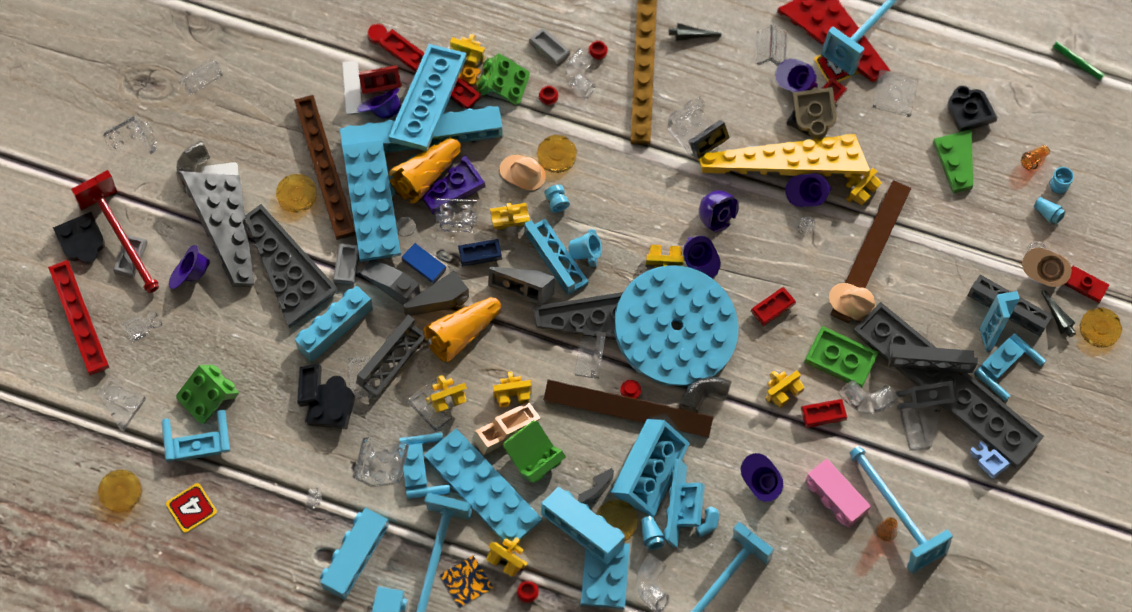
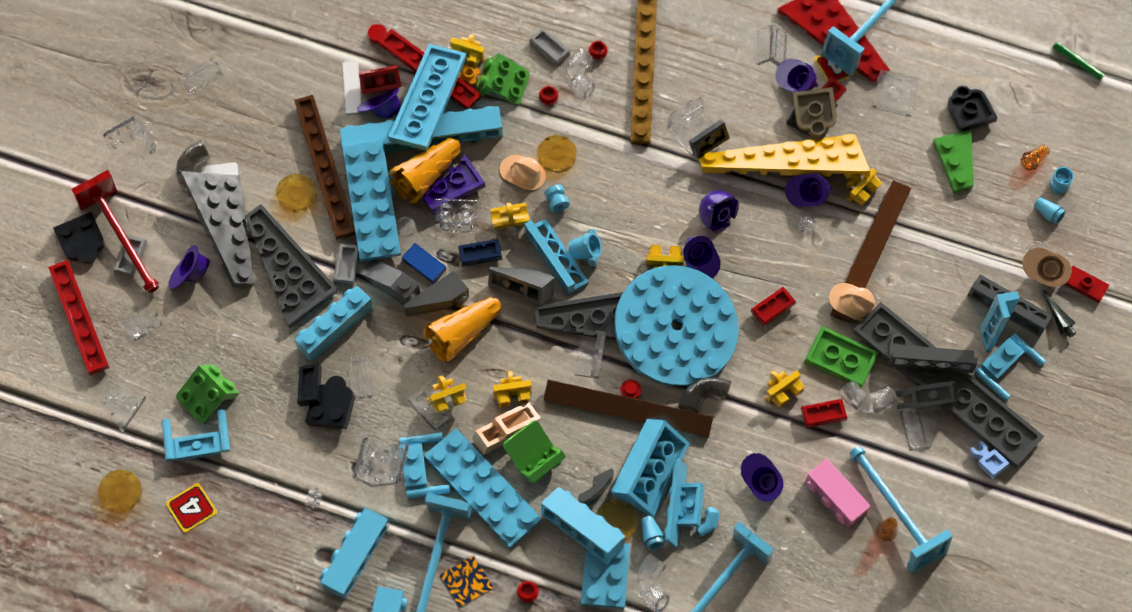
(387, 349): dark grey fence -> none
(497, 552): yellow hips -> none
(685, 32): pearl dark grey piece -> none
(1100, 327): clear yellow tile -> none

